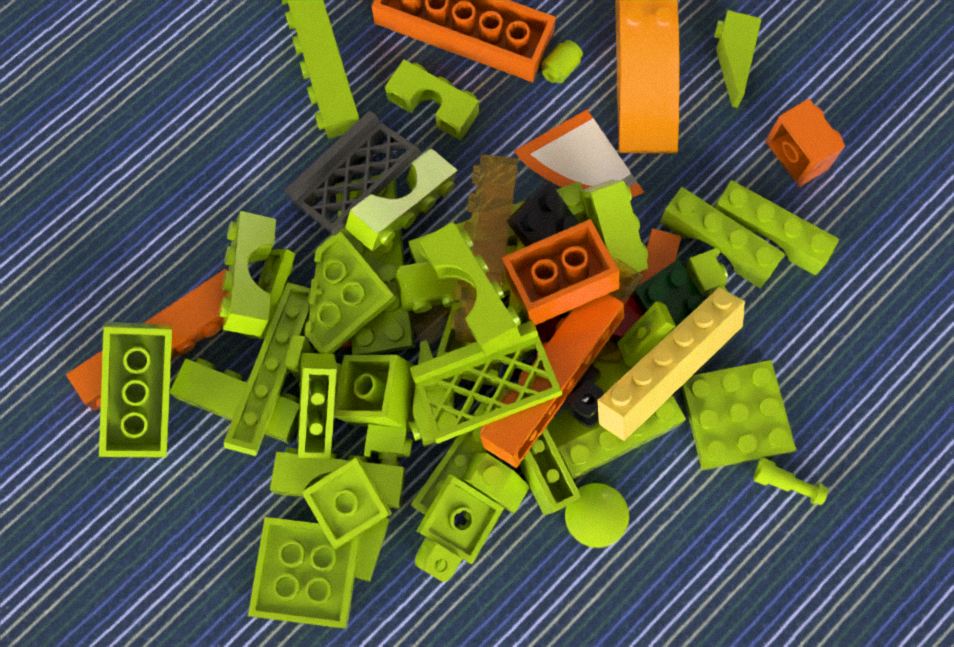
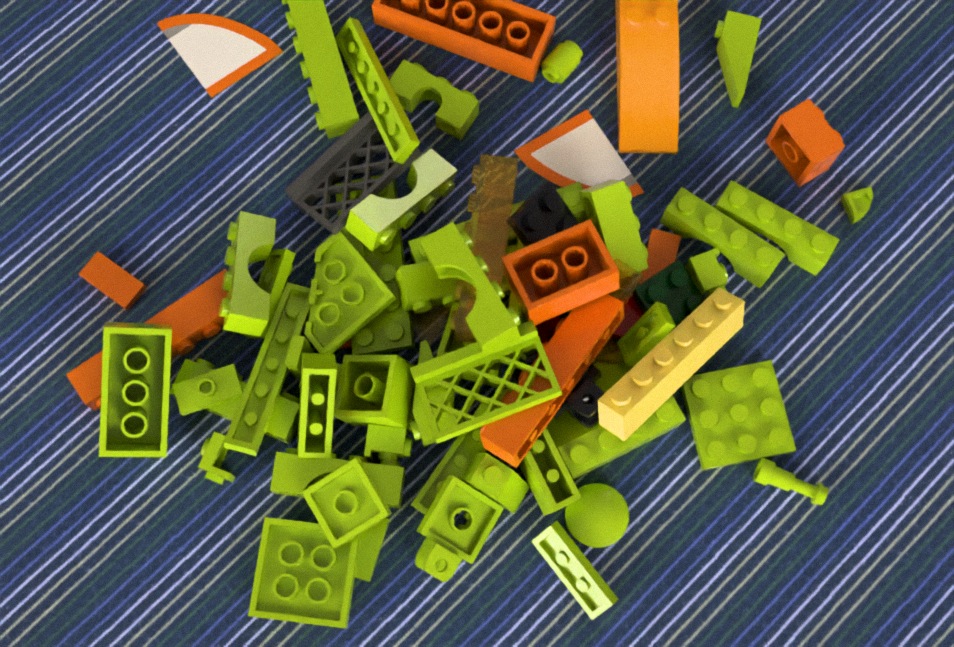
(112, 280): none -> orange tile
(208, 389): none -> lime plate
(213, 457): none -> lime bracket
(218, 48): none -> sticker
(377, 91): none -> lime plate
(574, 570): none -> plate
(857, 203): none -> lime tile

